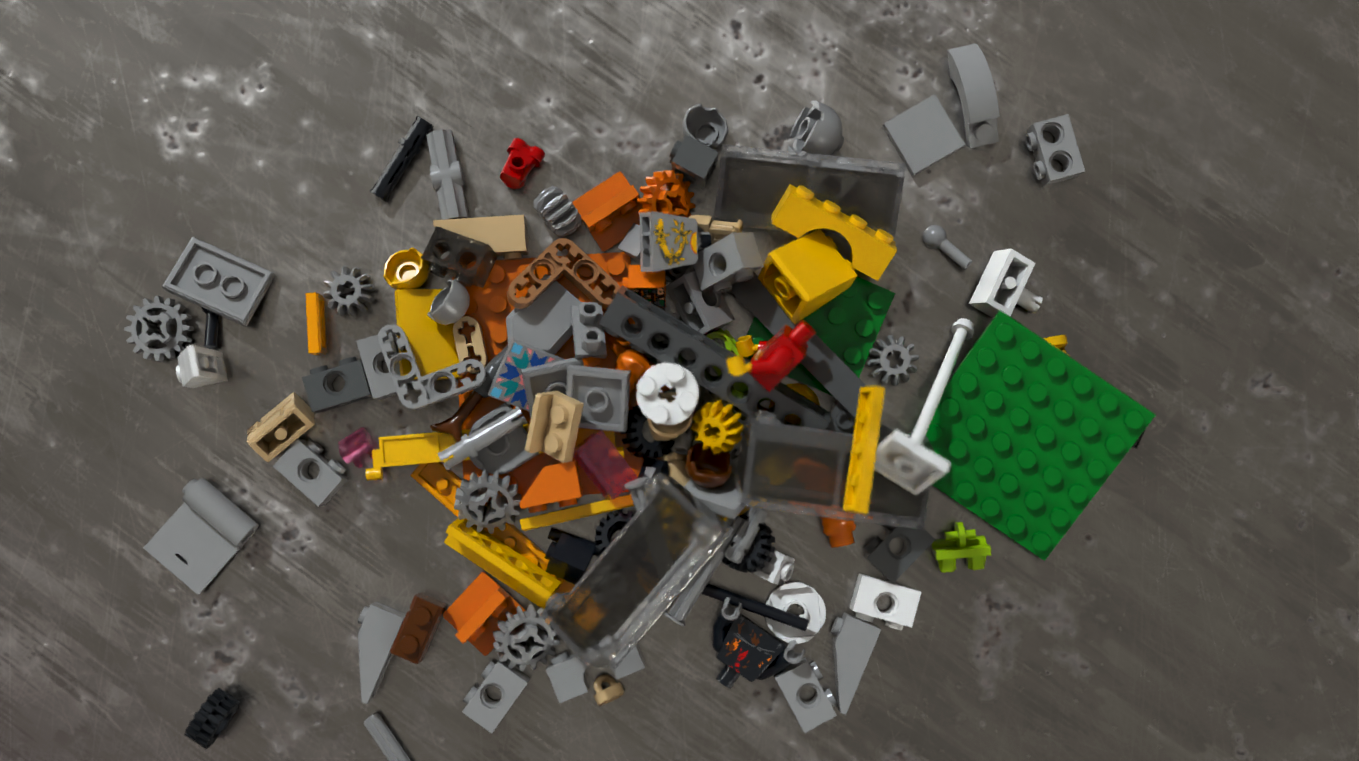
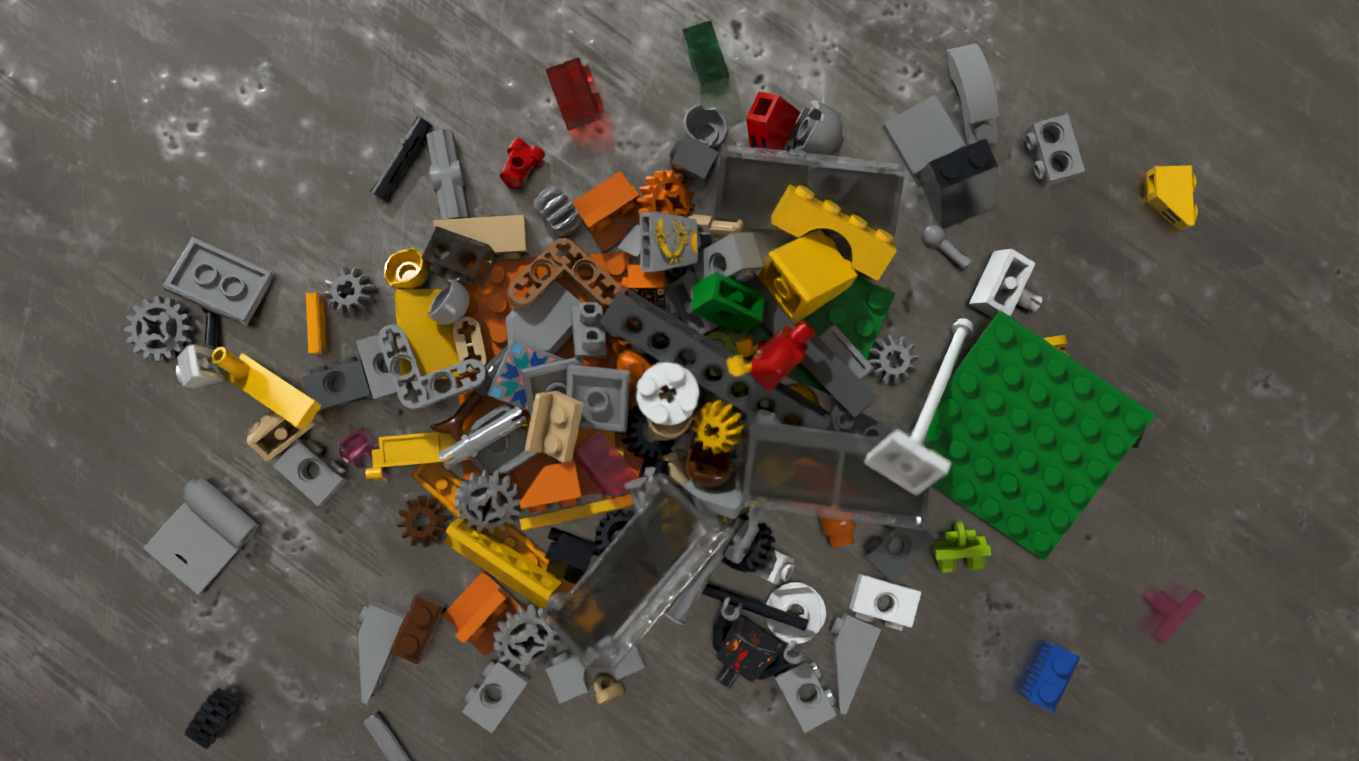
(267, 388): none -> yellow piece
(416, 513): none -> reddish brown gear
(573, 93): none -> clear red brick
(705, 57): none -> clear green brick
(727, 303): none -> green brick
(770, 121): none -> red slope
(846, 351): none -> light grey tile
(864, 449): yellow tile -> none
(961, 183): none -> black slope
(1049, 676): none -> blue brick
(1171, 194): none -> yellow slope
(1174, 612): none -> clear pink tile

